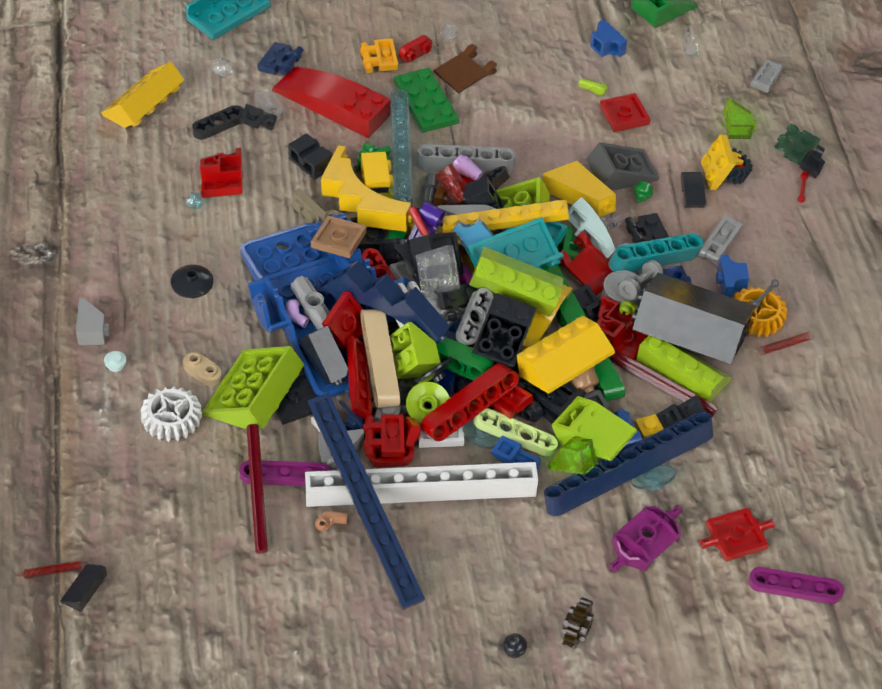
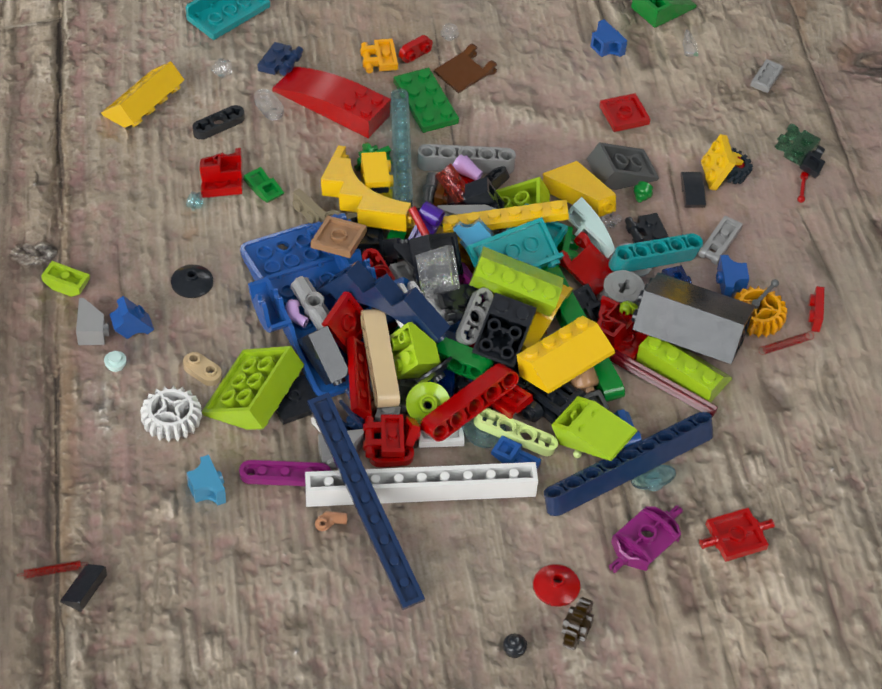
(65, 279): none -> lime slope
(130, 319): none -> blue brick
(206, 482): none -> dark azure brick
(254, 117): black plate -> none
(257, 491): dark red axle -> none
(262, 185): none -> green slope
(309, 155): black brick -> none
(556, 593): none -> red dish
(575, 456): clear neon green slope -> none
(595, 87): lime arm -> none
(630, 288): light grey wheel -> none
(648, 425): yellow plate -> none
(678, 413): black slope -> none
(738, 120): clear neon green slope -> none
(796, 585): magenta plate -> none
(816, 315): none -> red plate

